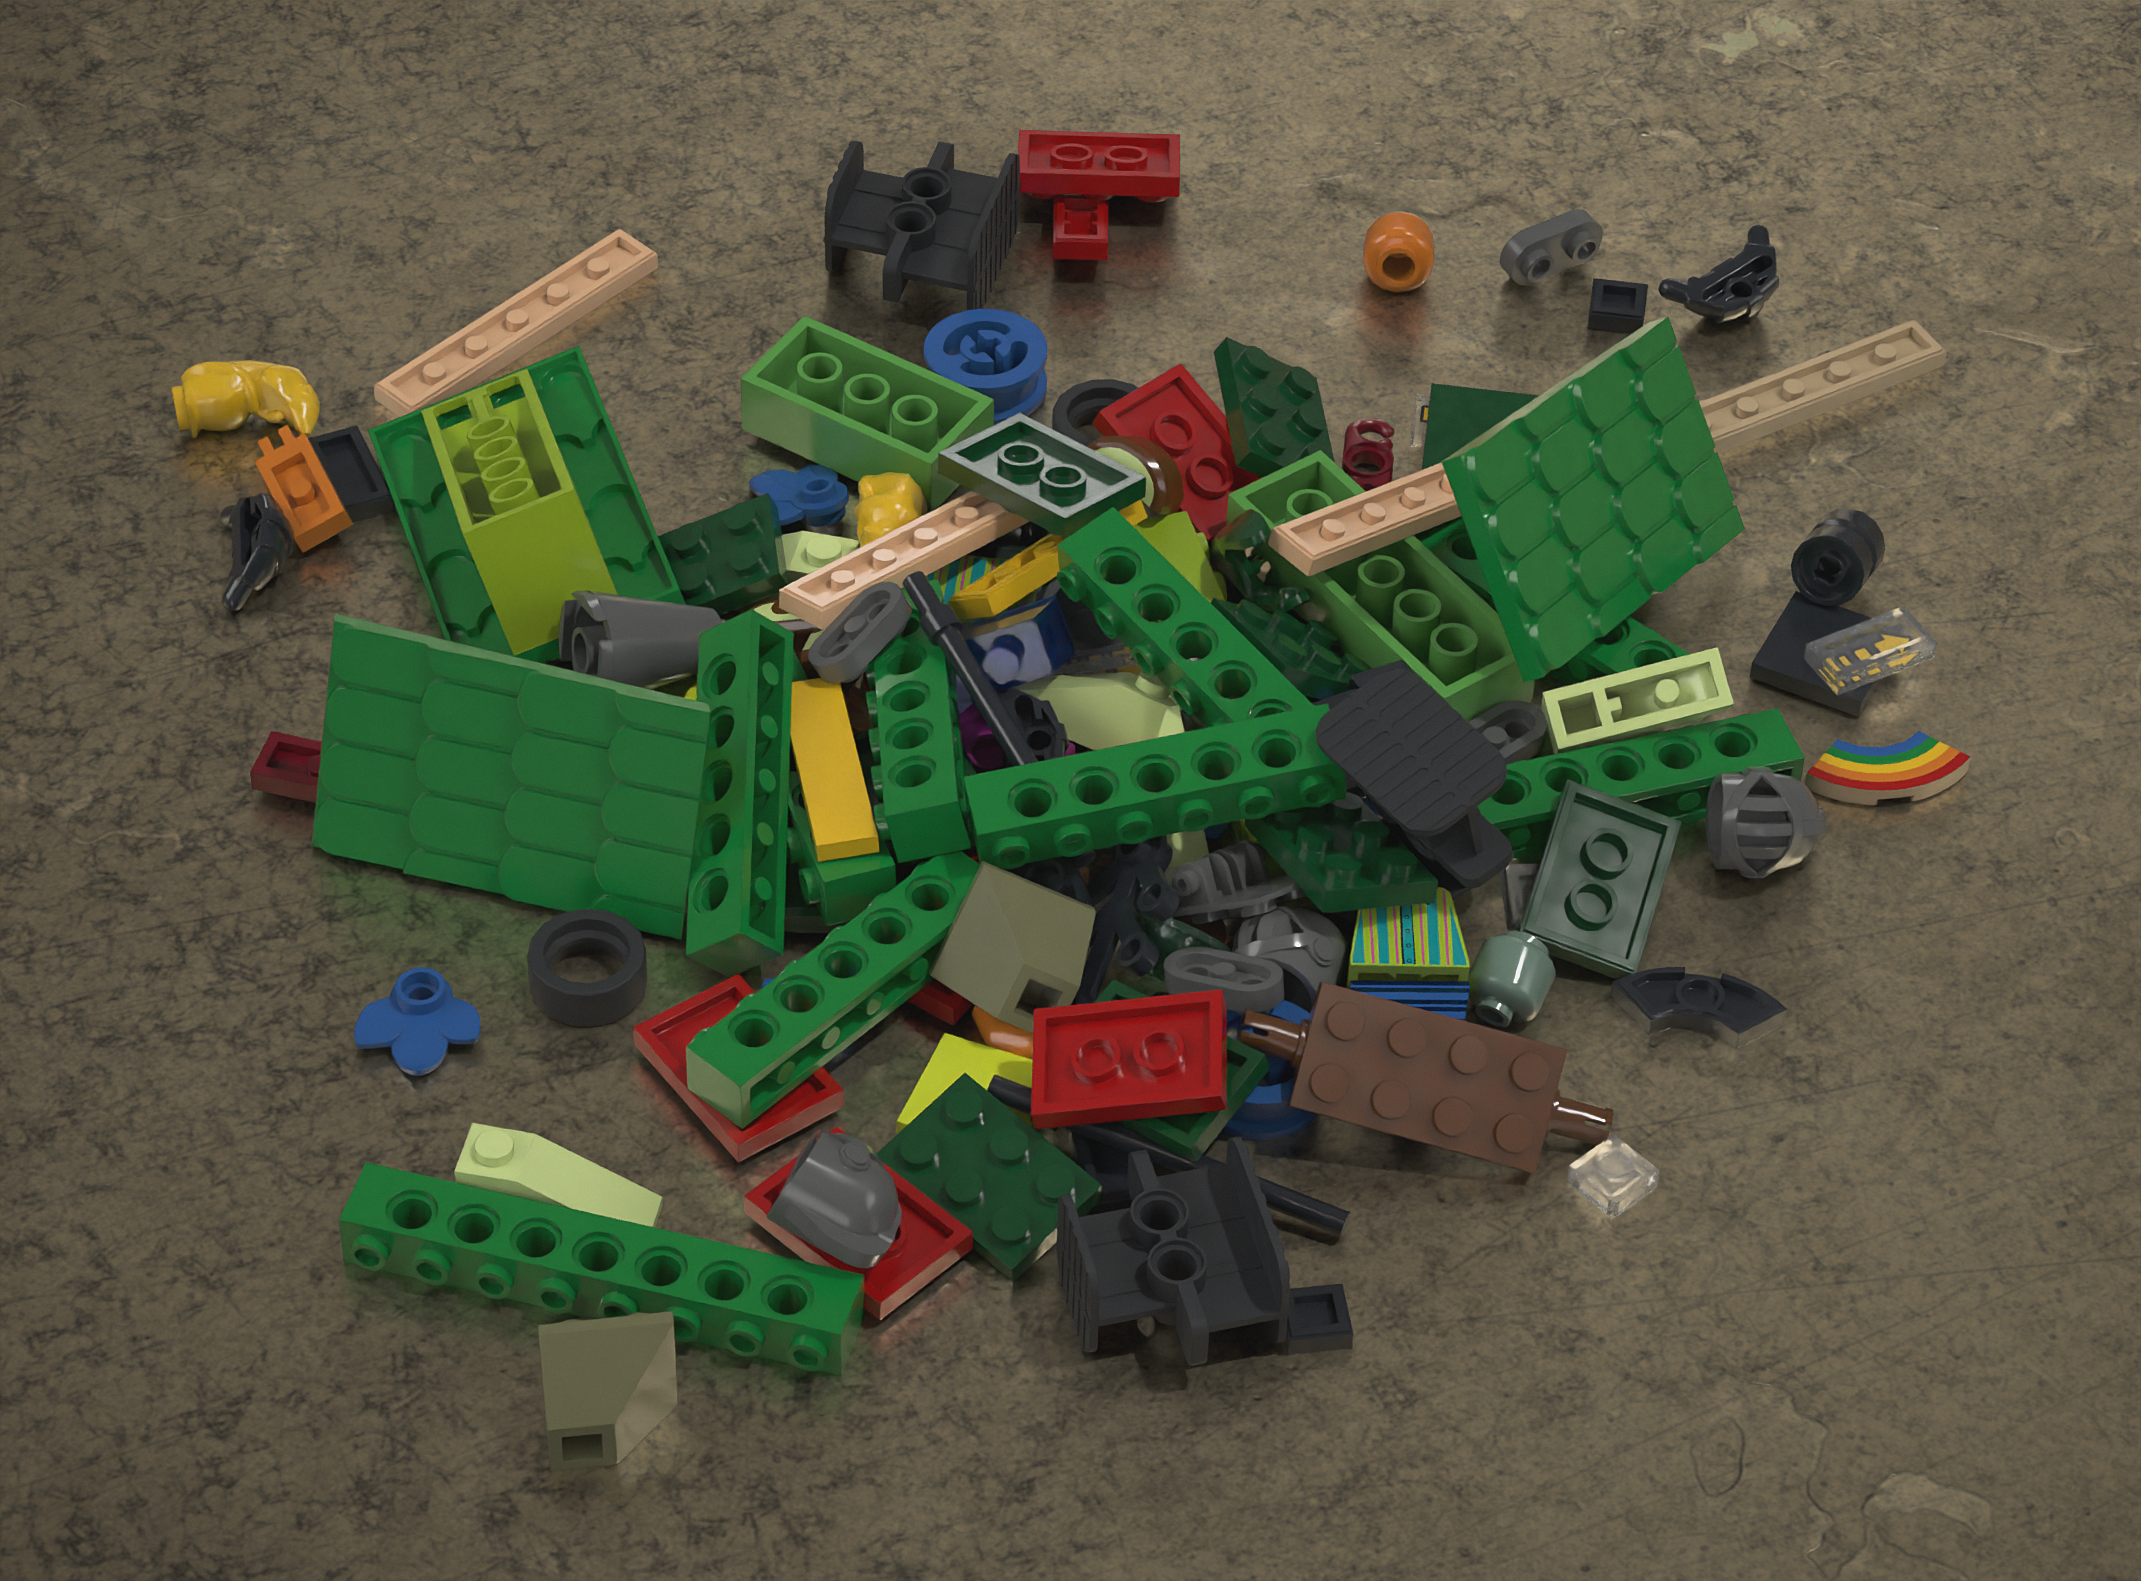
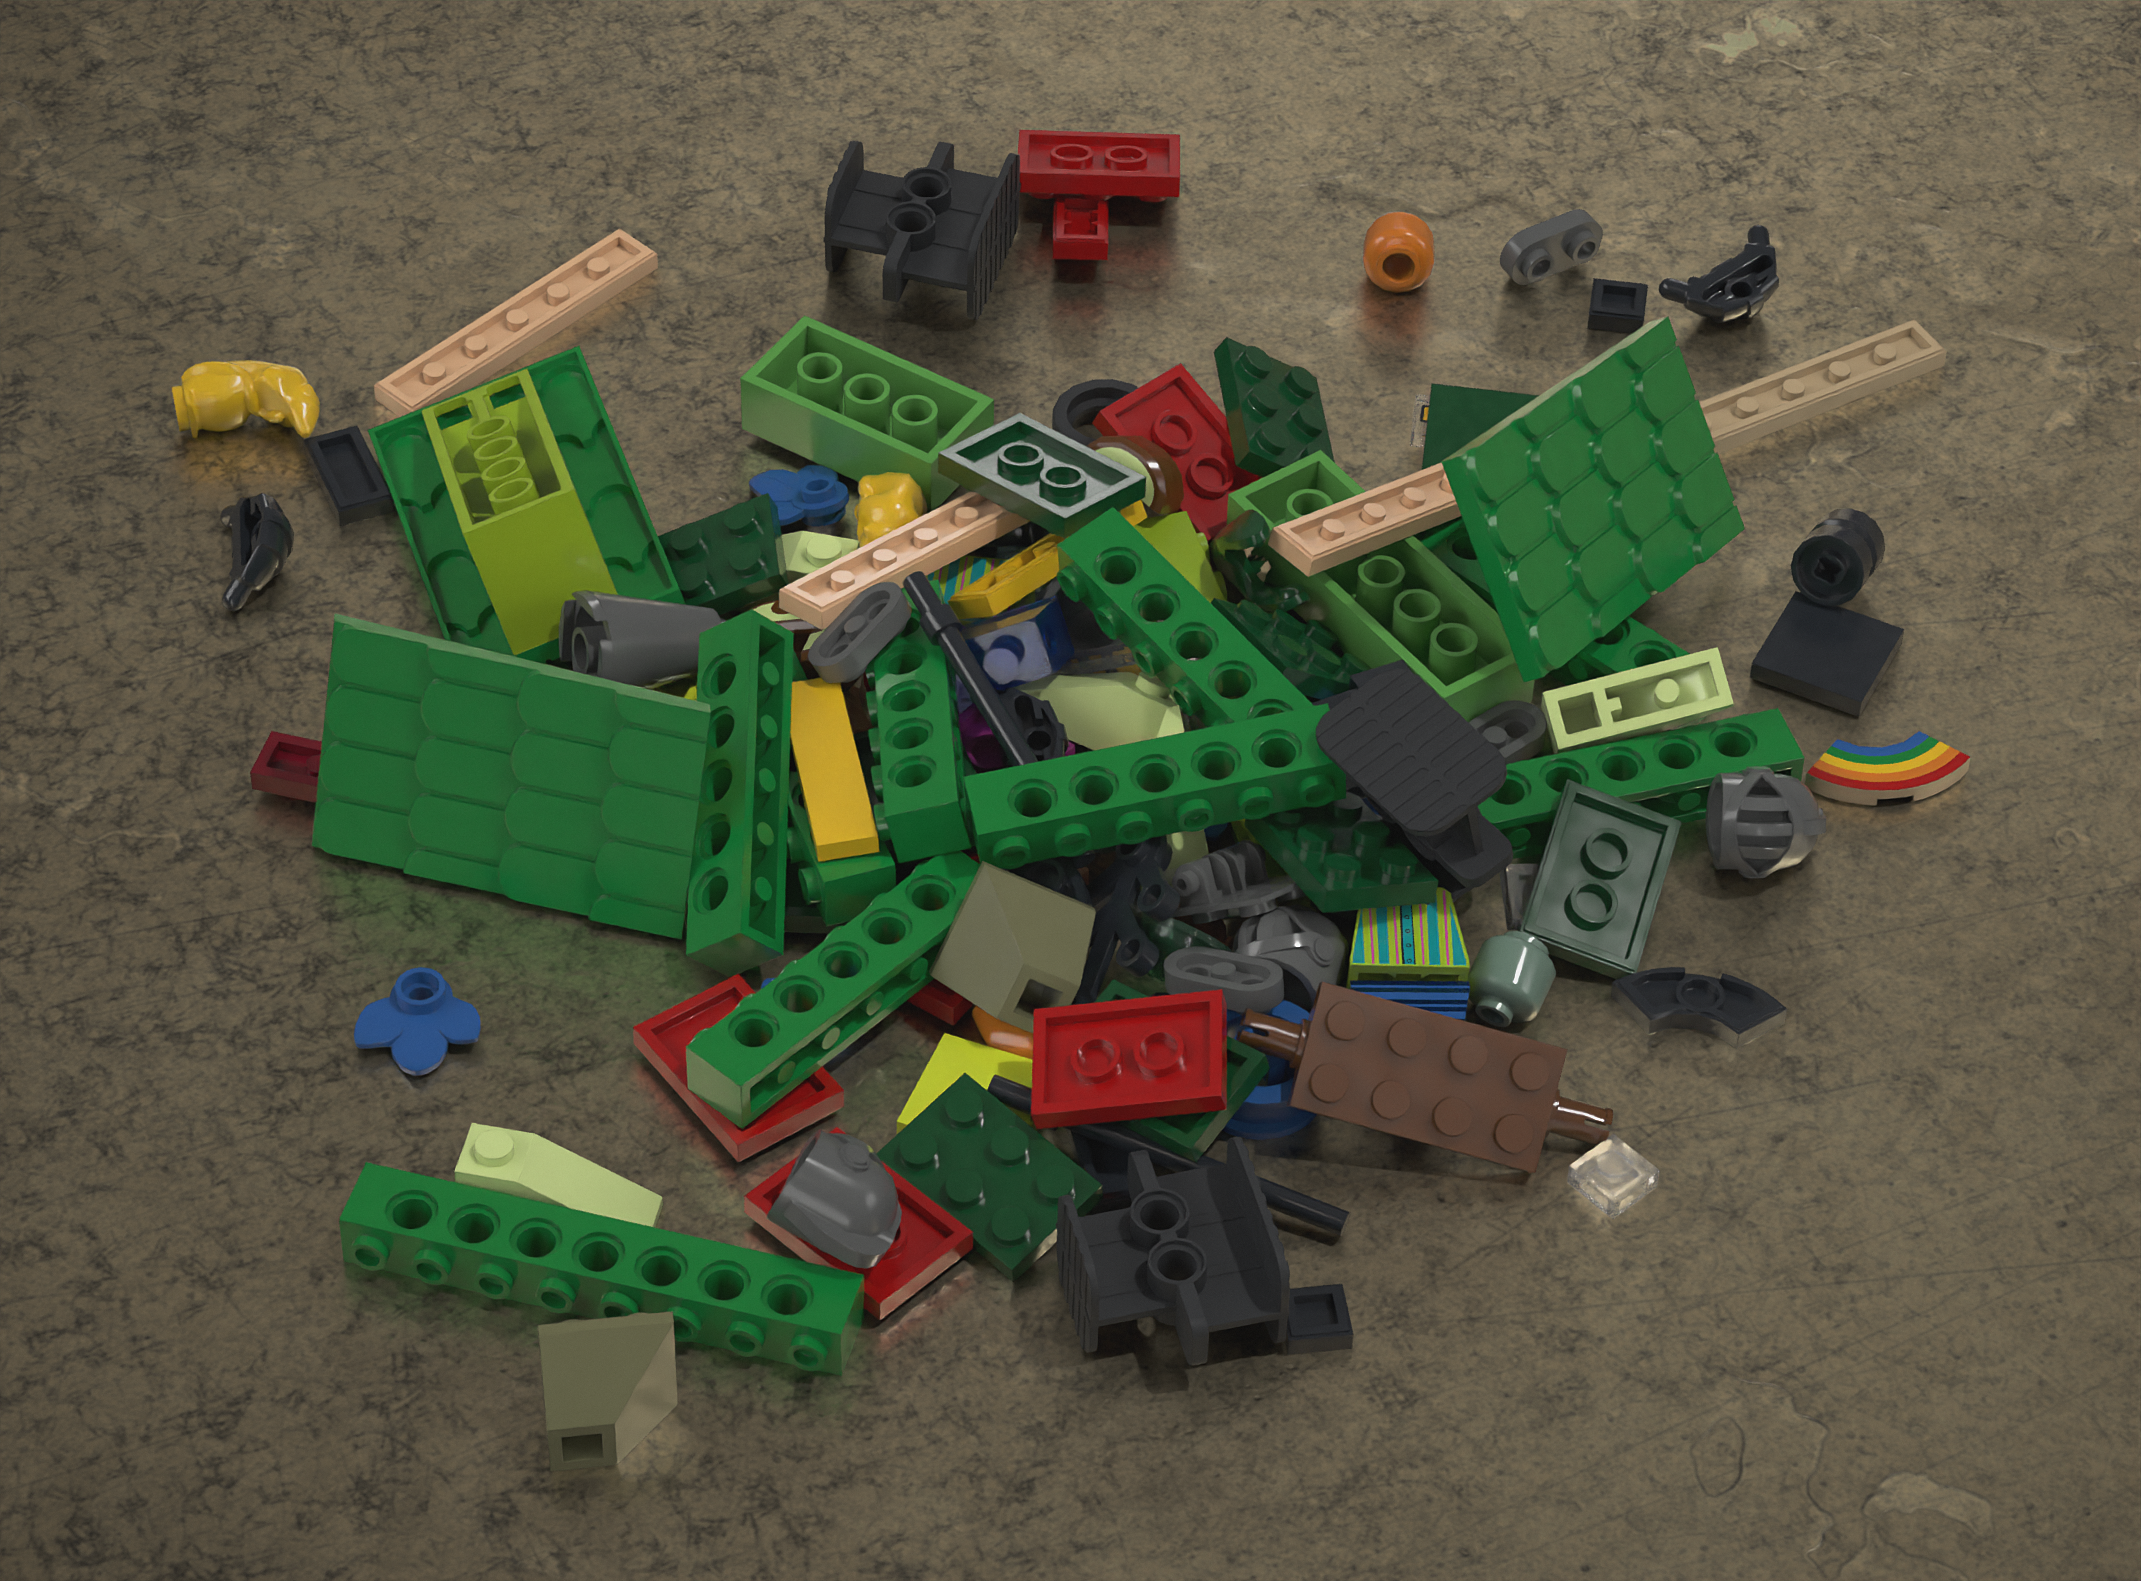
(302, 489): orange hinge -> none
(587, 1002): black tyre -> none
(992, 355): blue wheel -> none
(1362, 450): dark red piece -> none
(1870, 650): clear tile -> none

